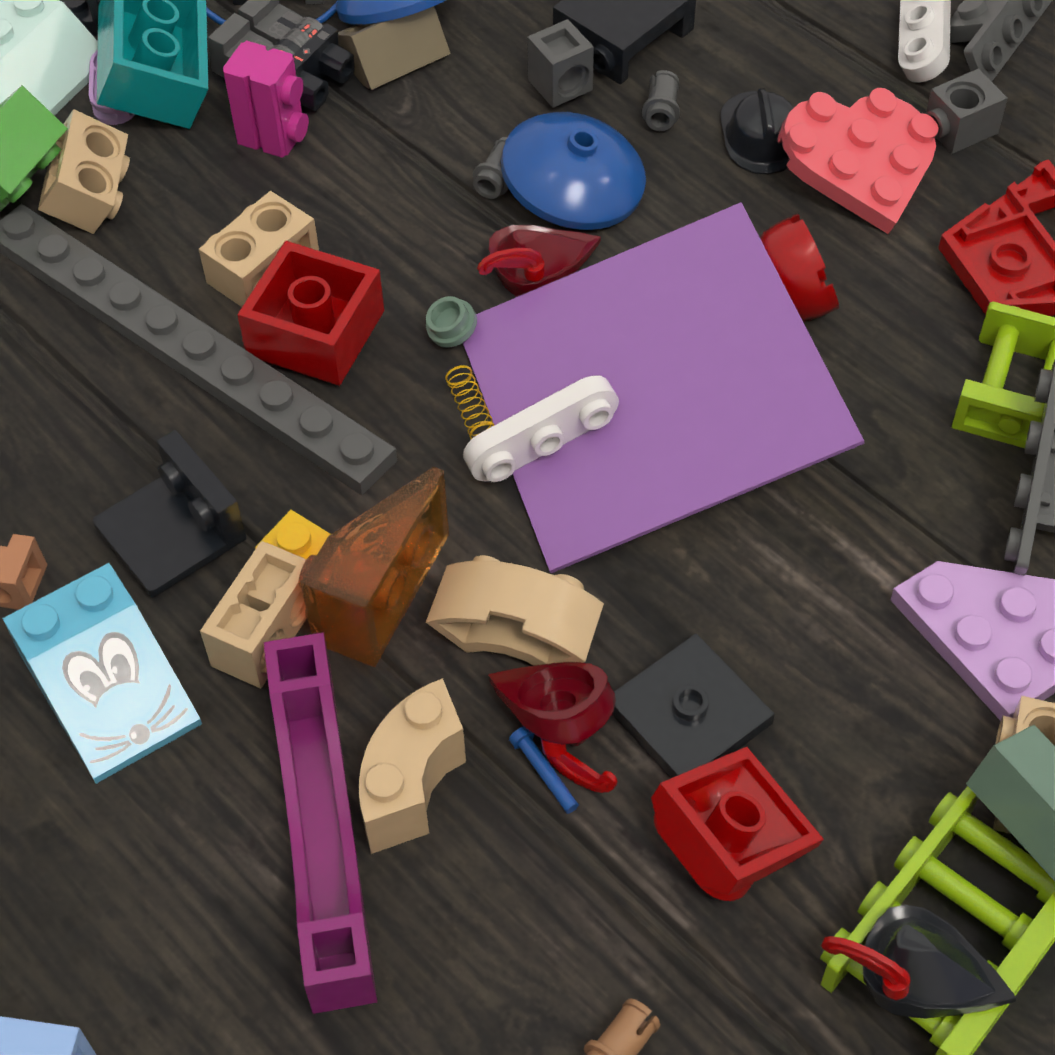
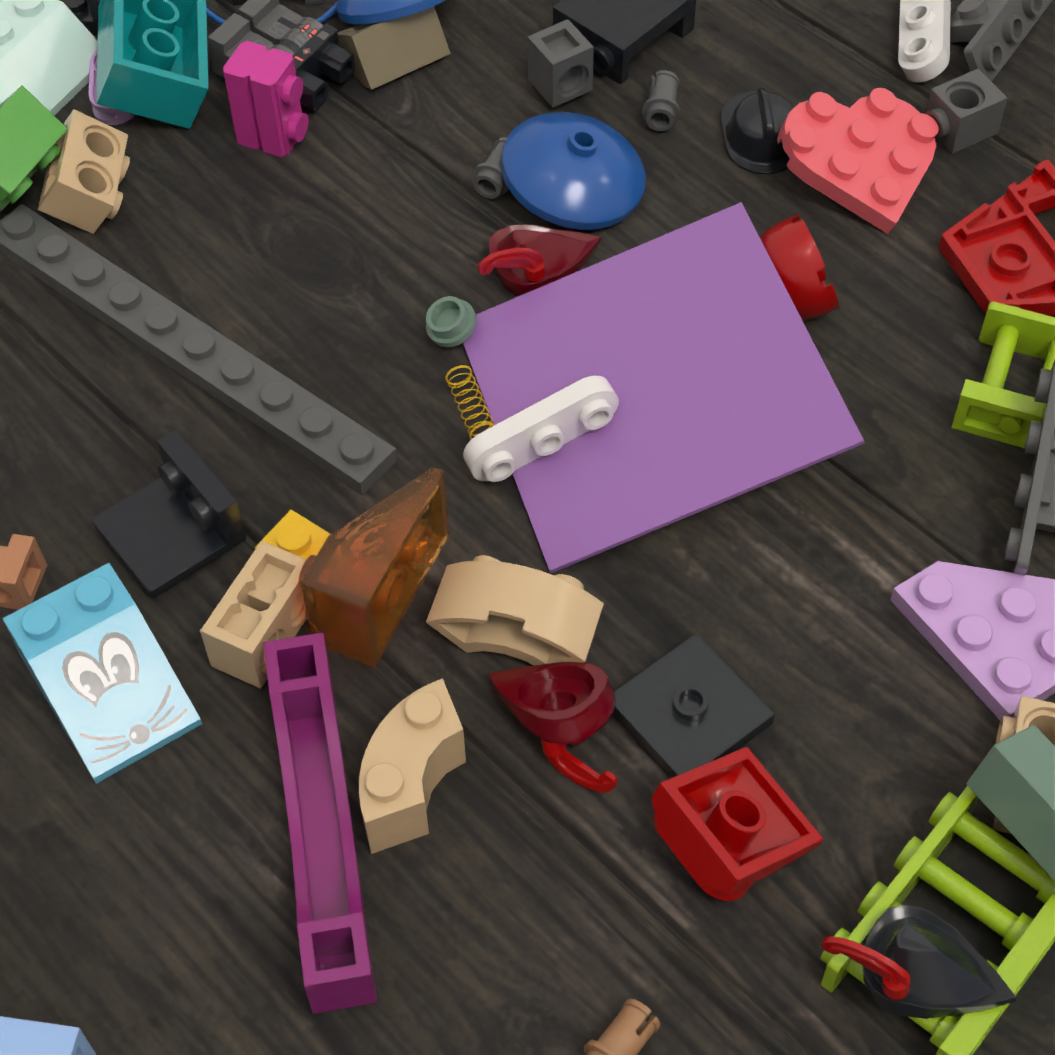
(245, 247): tan brick -> none
(312, 312): red brick -> none
(522, 739): blue piece -> none

